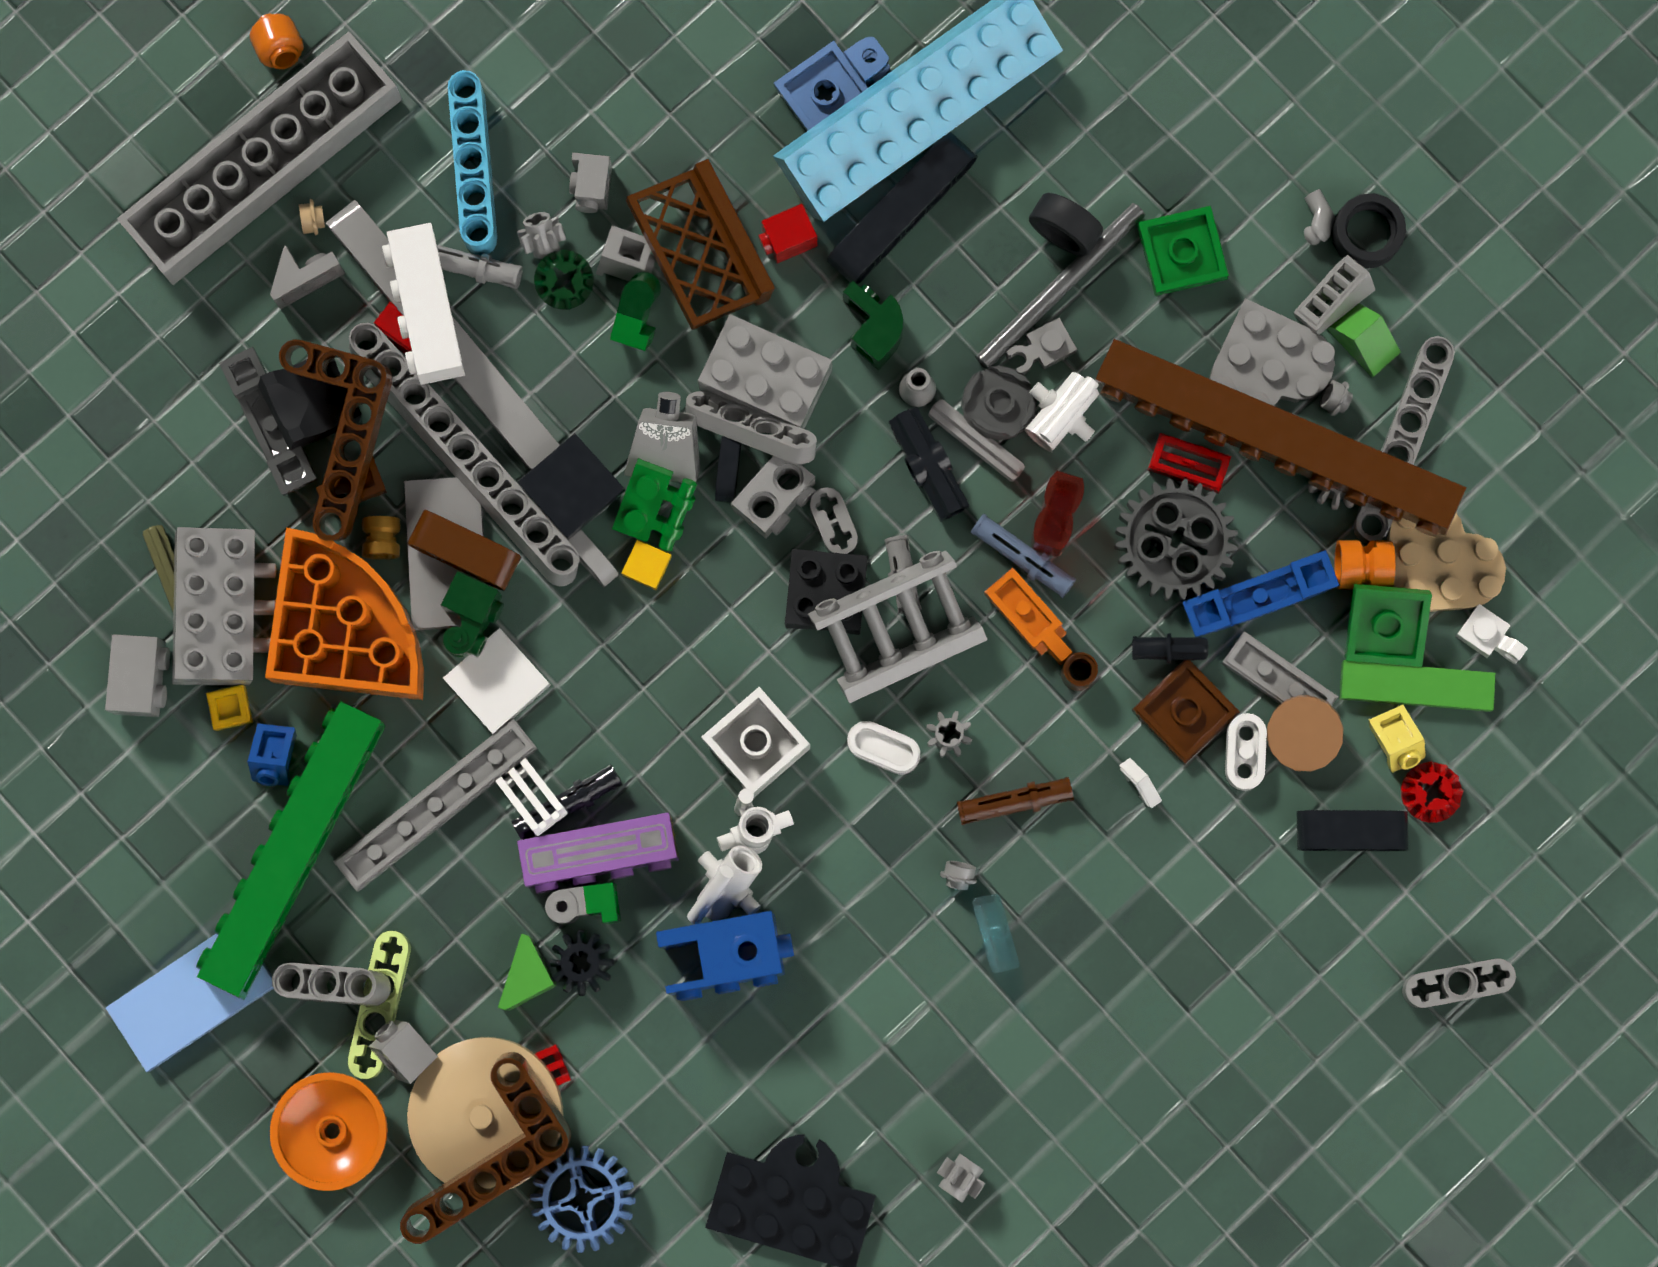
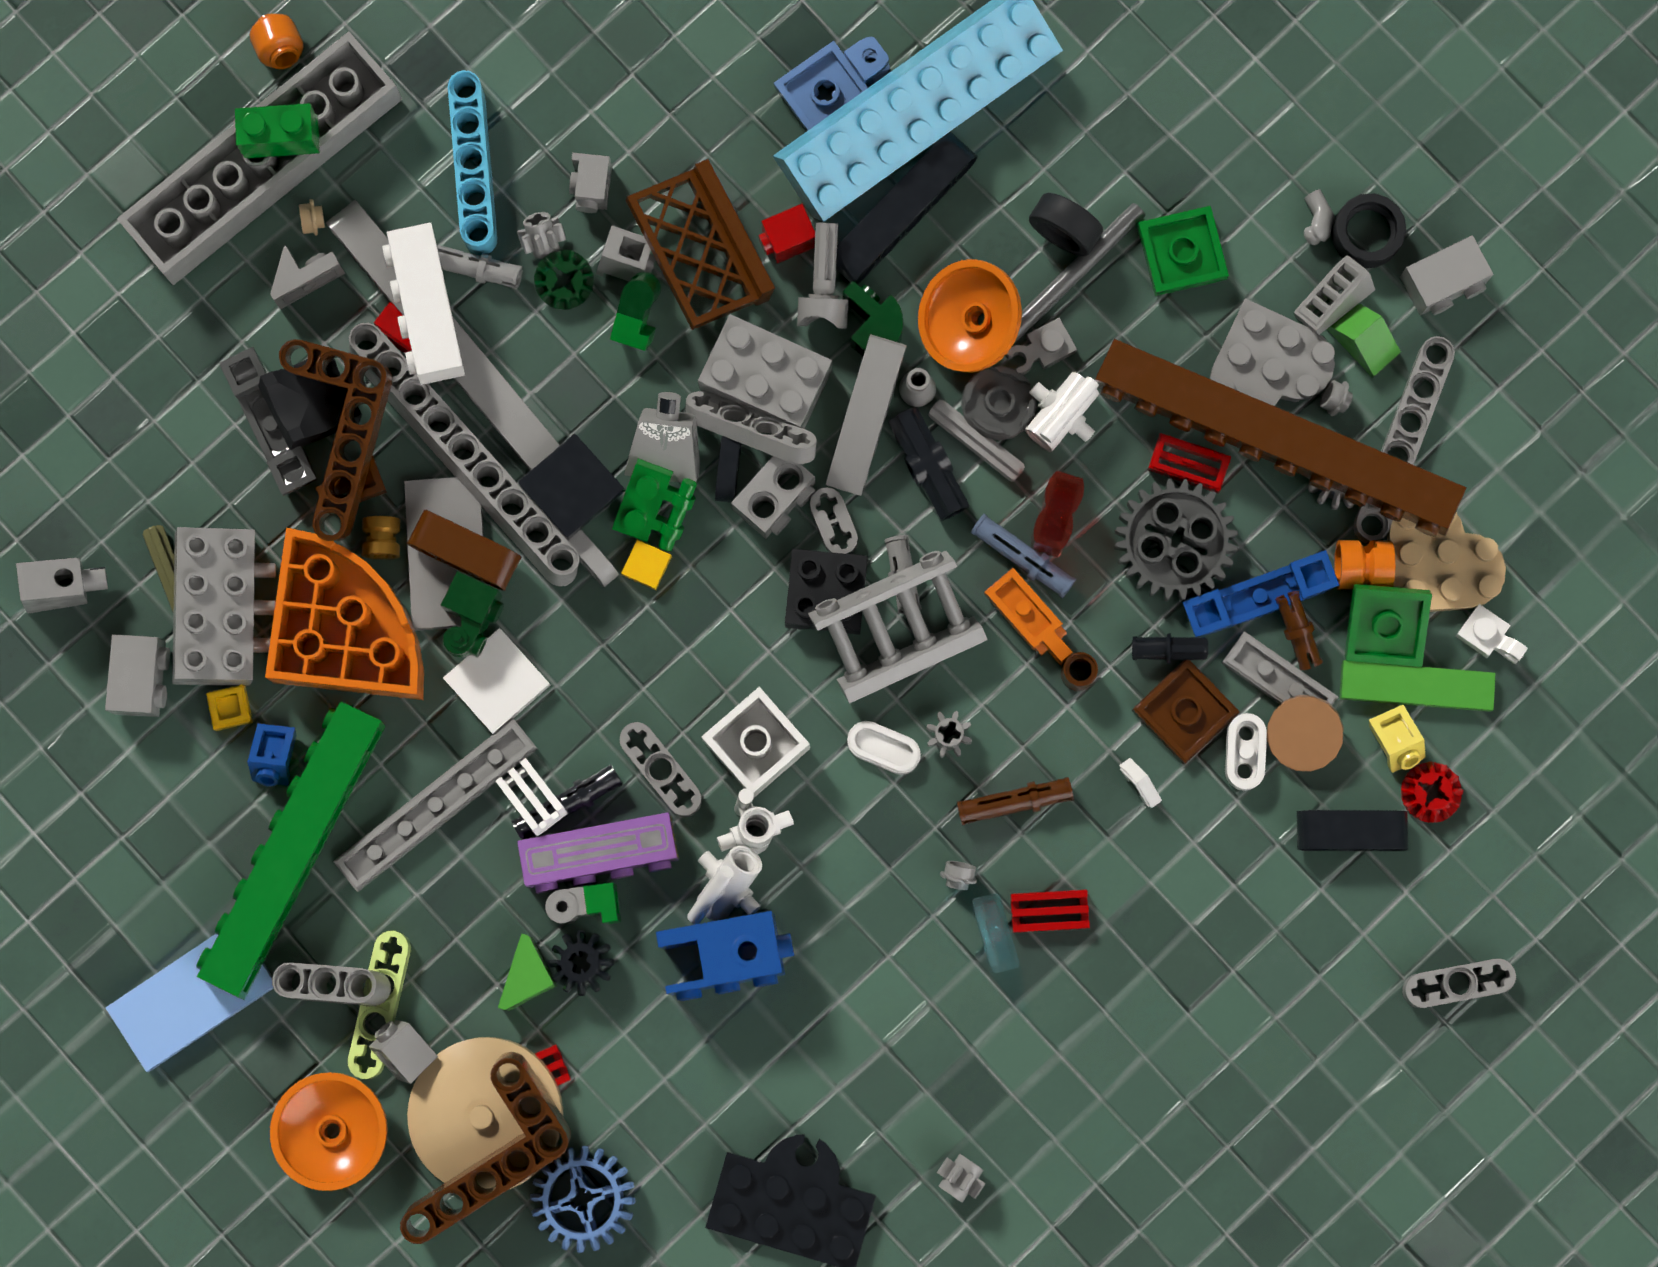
(41, 582): none -> light grey torso
(277, 130): none -> green brick
(651, 741): none -> light grey beam
(823, 301): none -> light grey piece
(866, 415): none -> light grey slope
(952, 310): none -> orange dish
(1083, 909): none -> red tile
(1299, 630): none -> reddish brown pin
(1446, 276): none -> light grey brick

